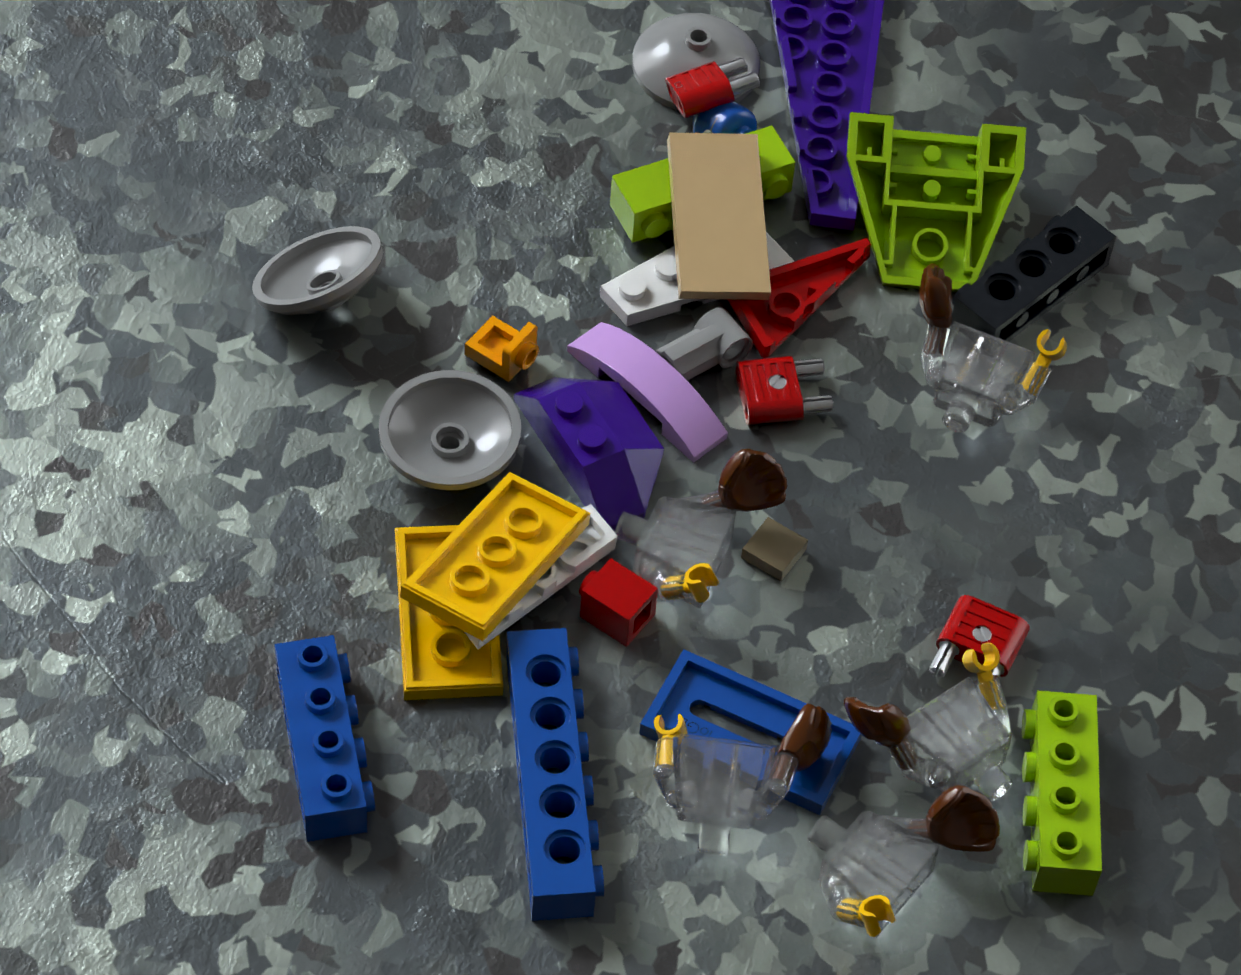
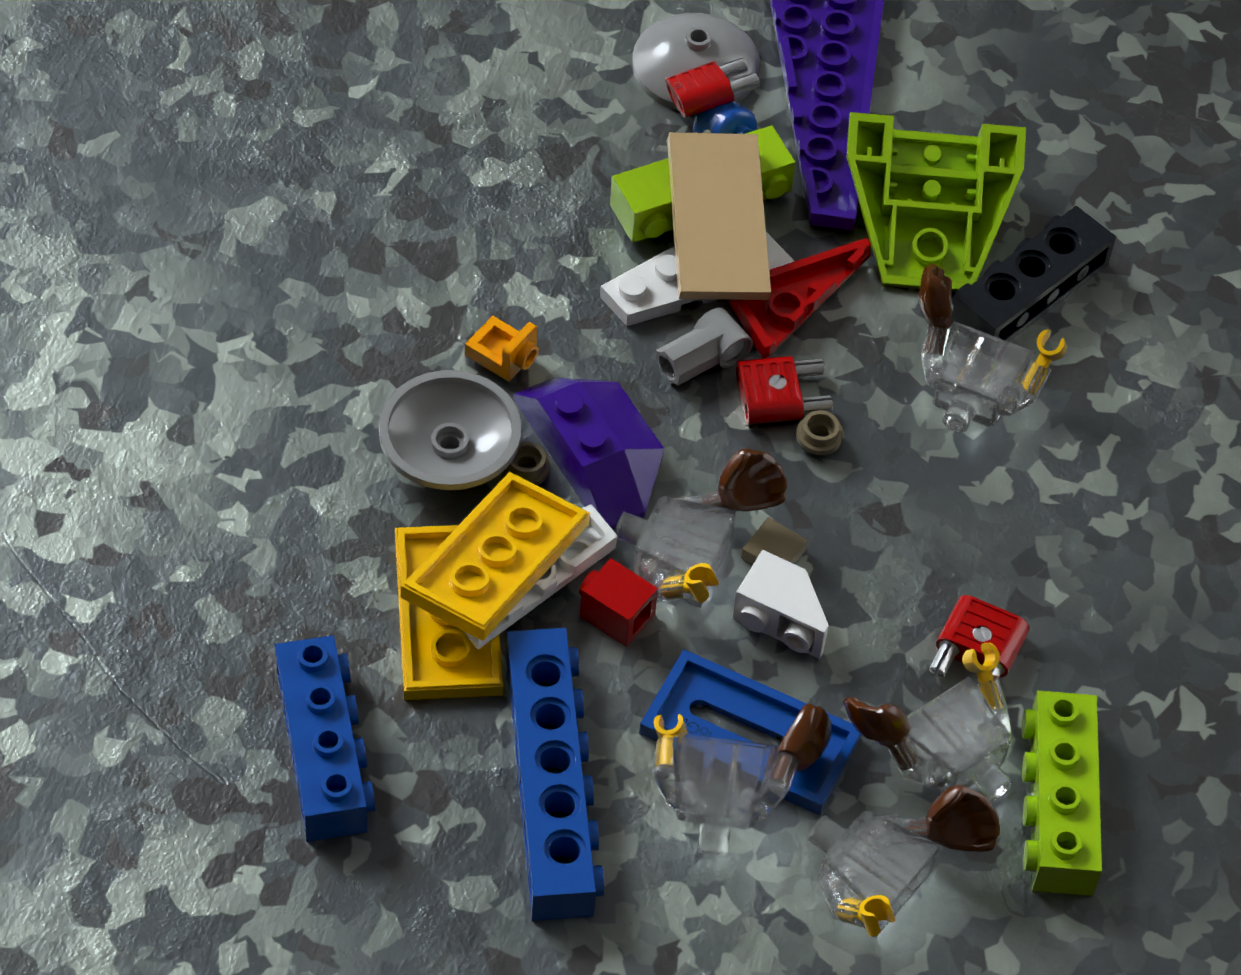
(319, 271): light grey dish -> none
(534, 456): none -> dark tan plate
(654, 384): lavender slope -> none
(782, 604): none -> white slope
(819, 423): none -> dark tan plate

